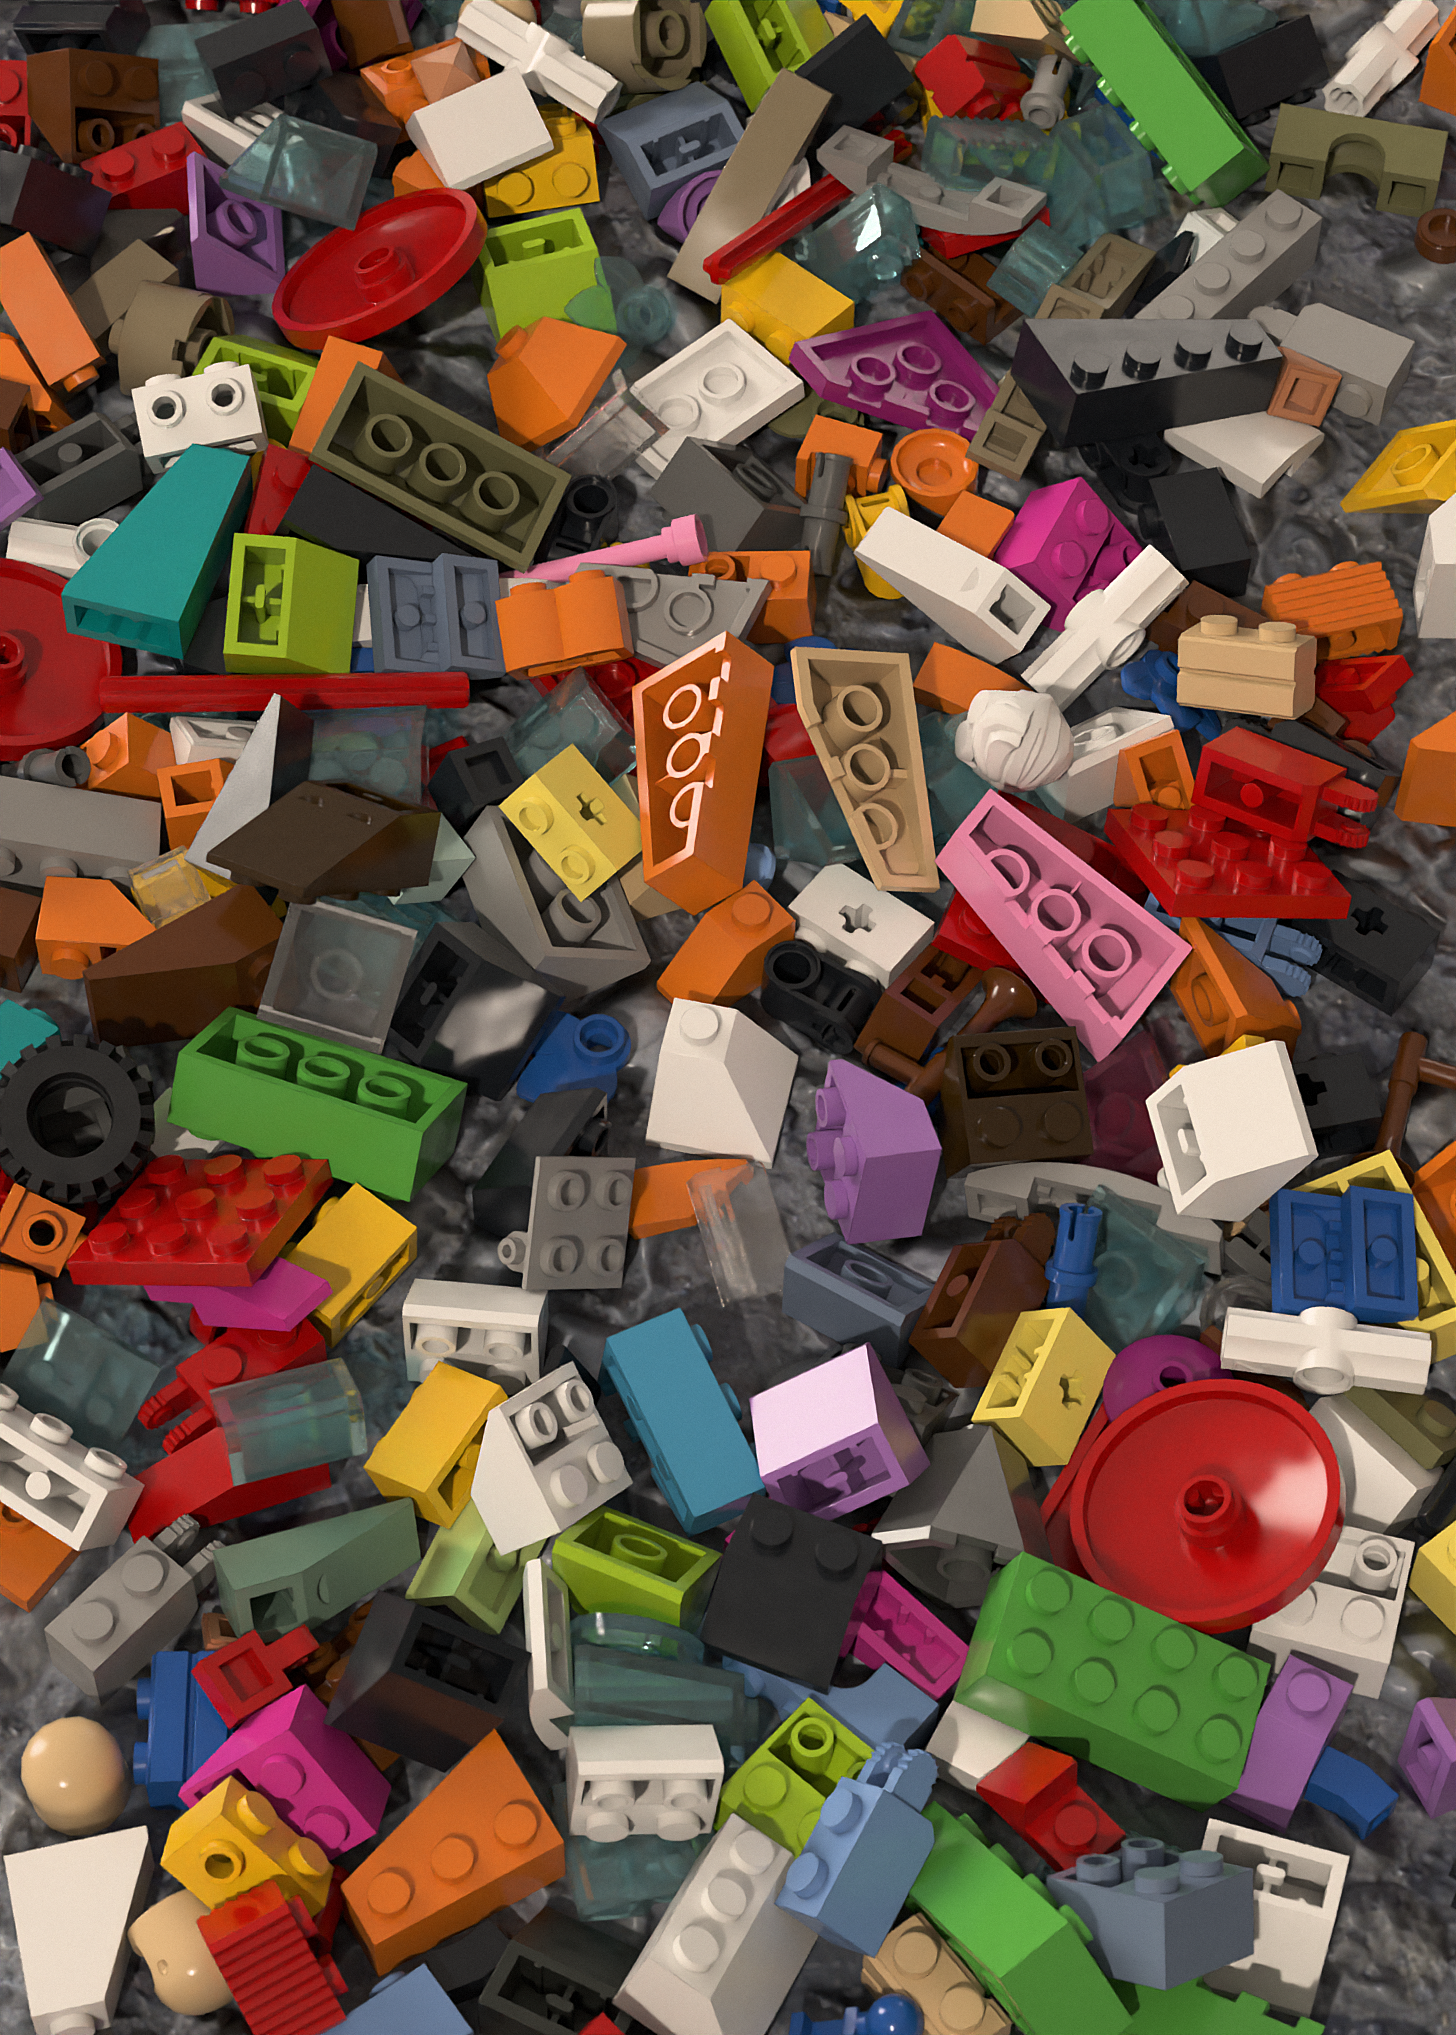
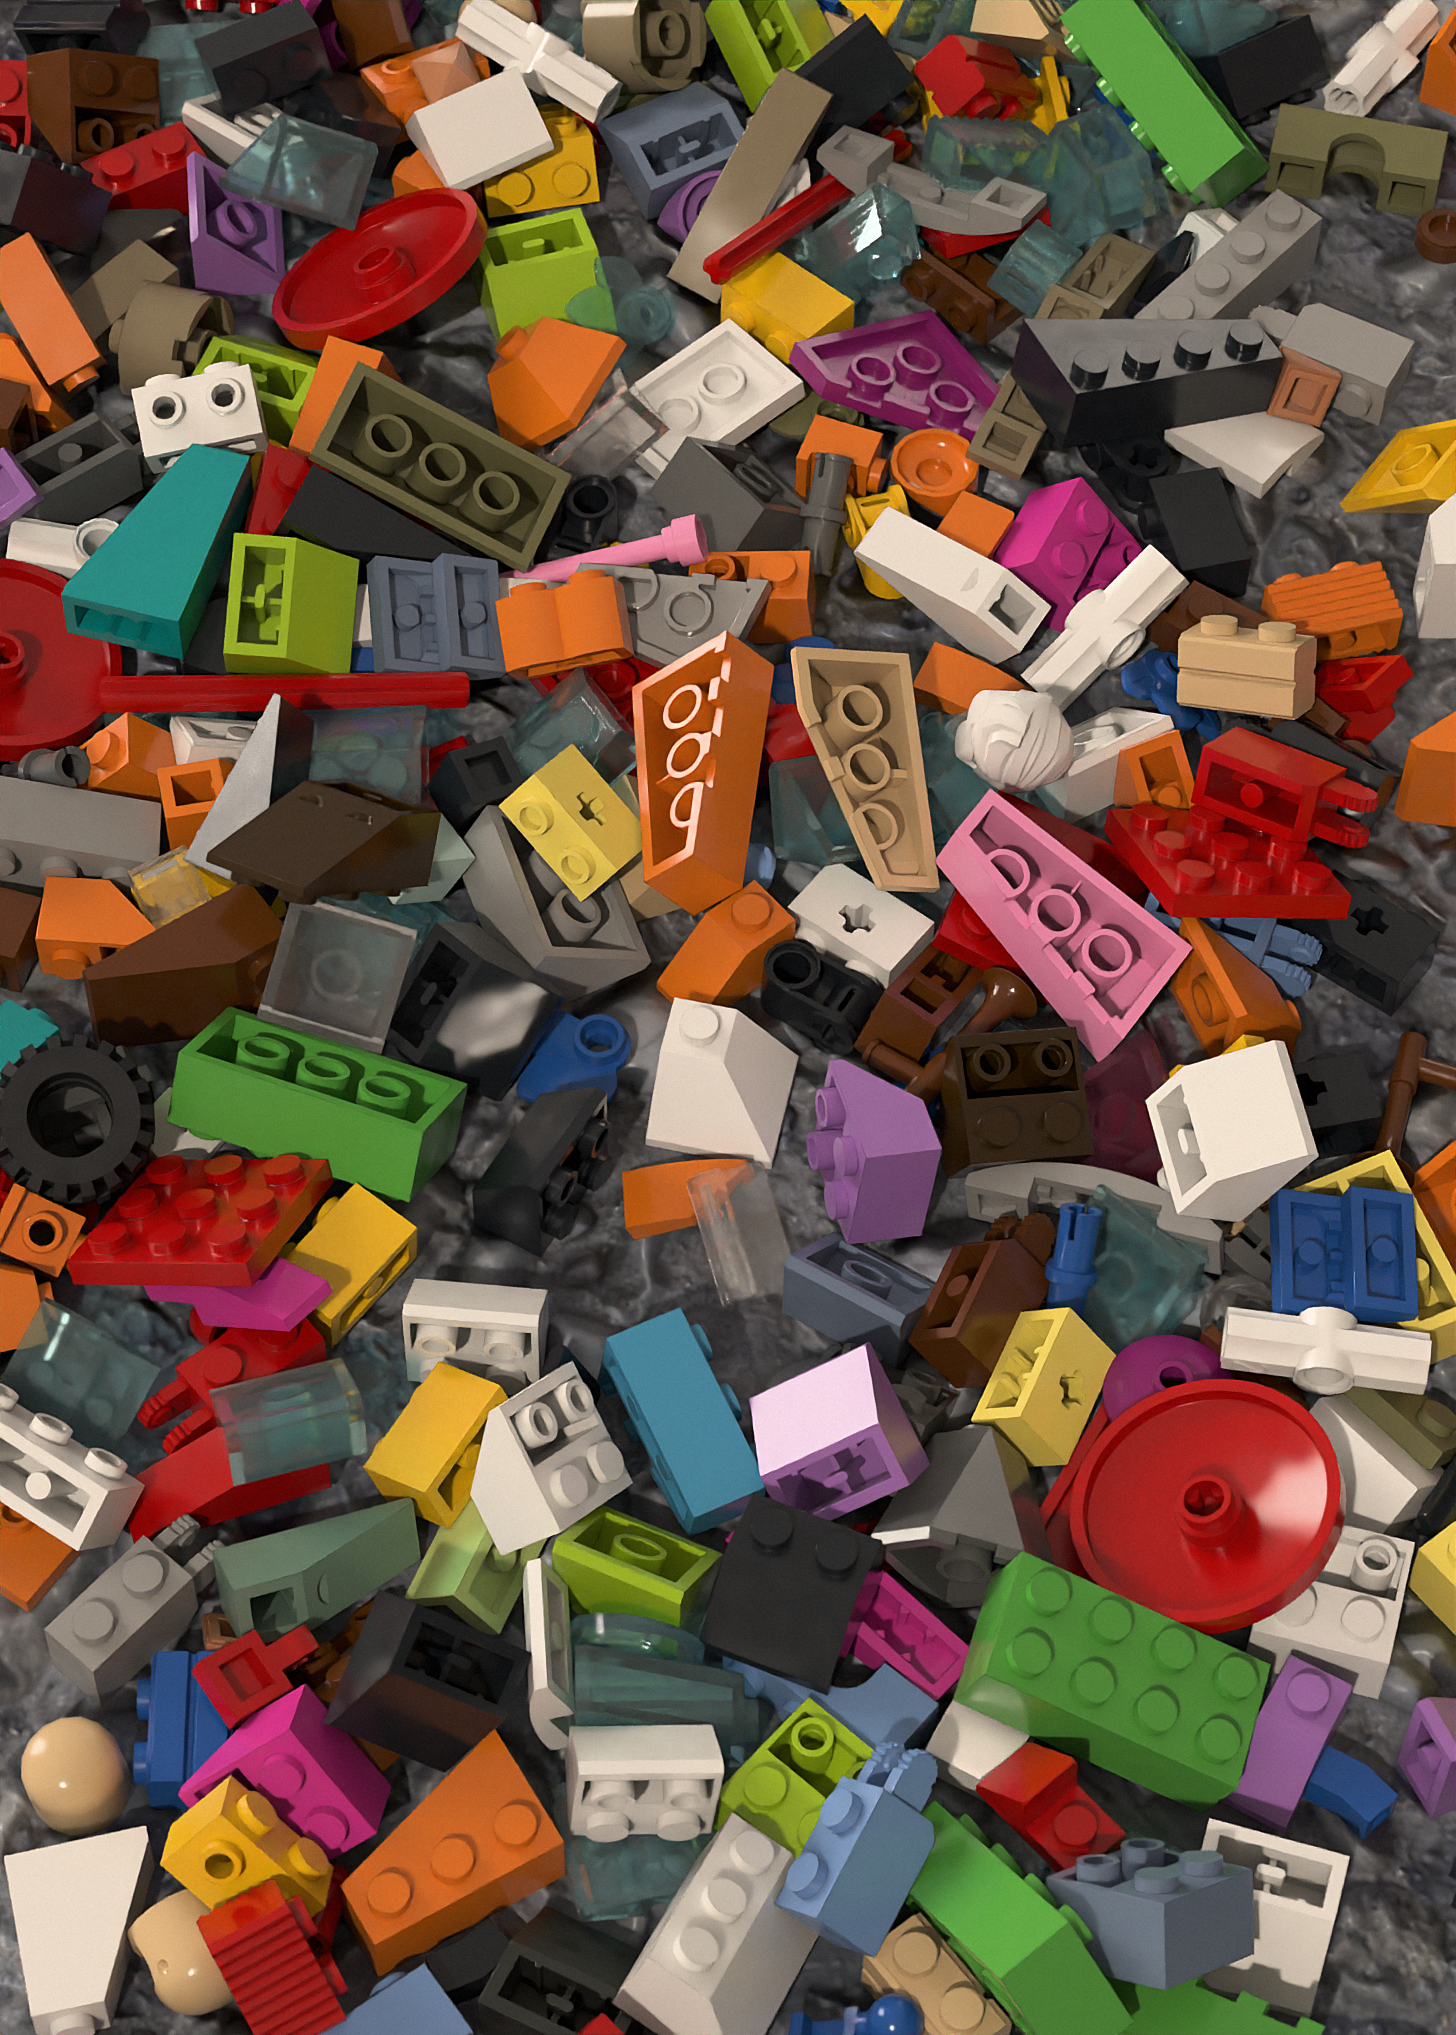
(574, 1224): light grey hinge -> none
(1044, 102): light grey pin -> none

